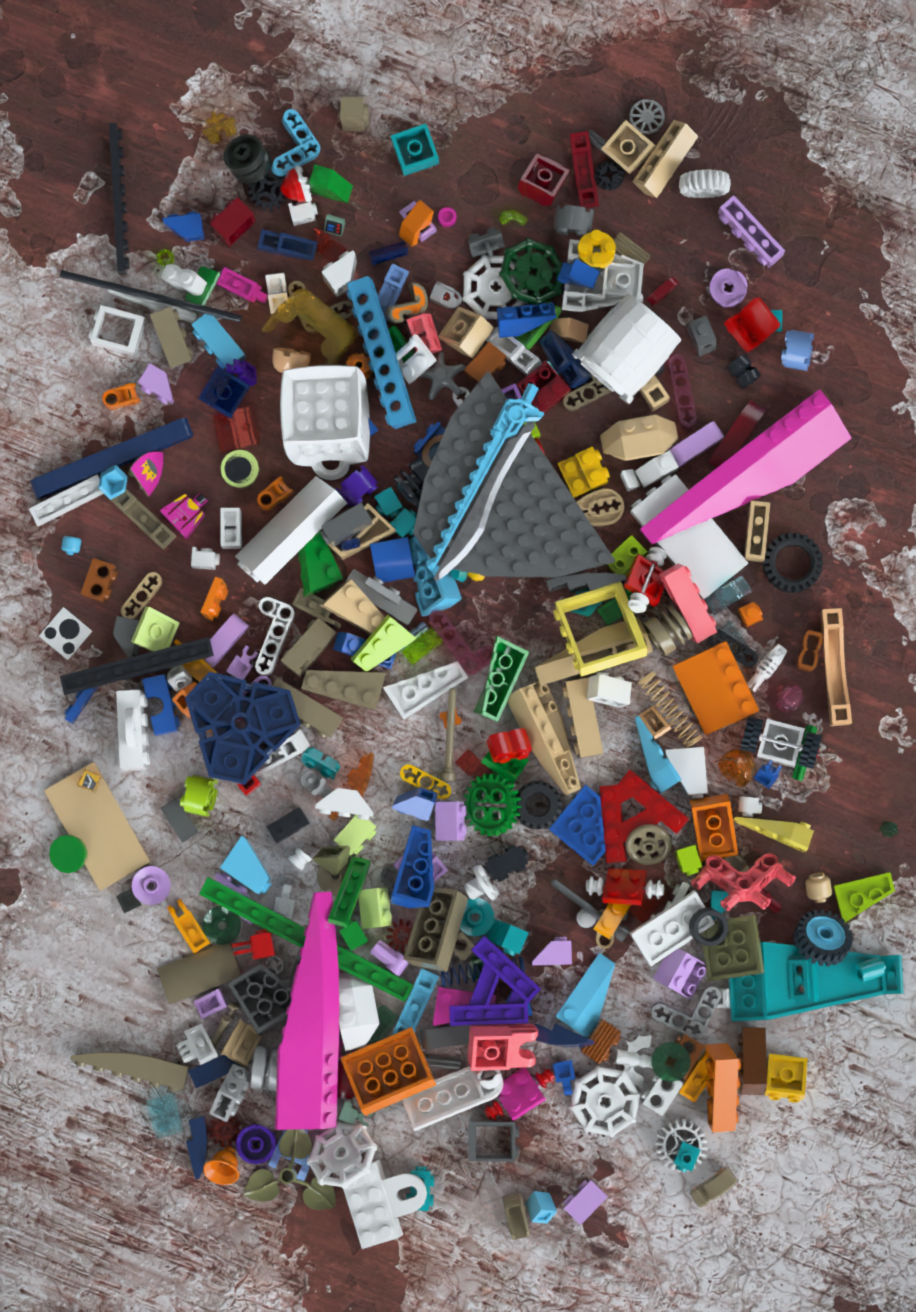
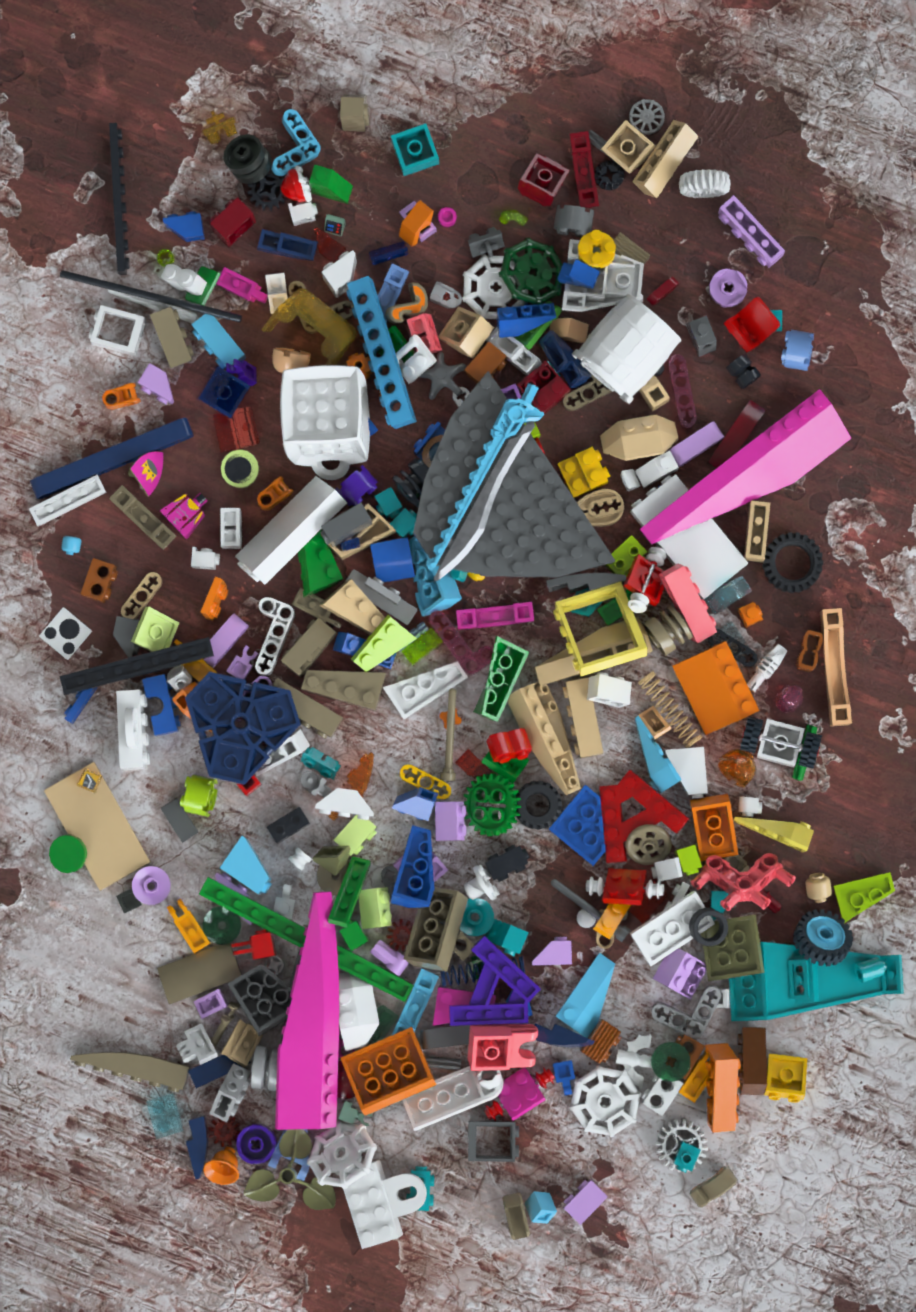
(113, 482): medium azure panel -> none
(495, 616): none -> dark pink slope
(667, 869): none -> white slope
(767, 774): blue plate -> none
(889, 829): clear green plate -> none

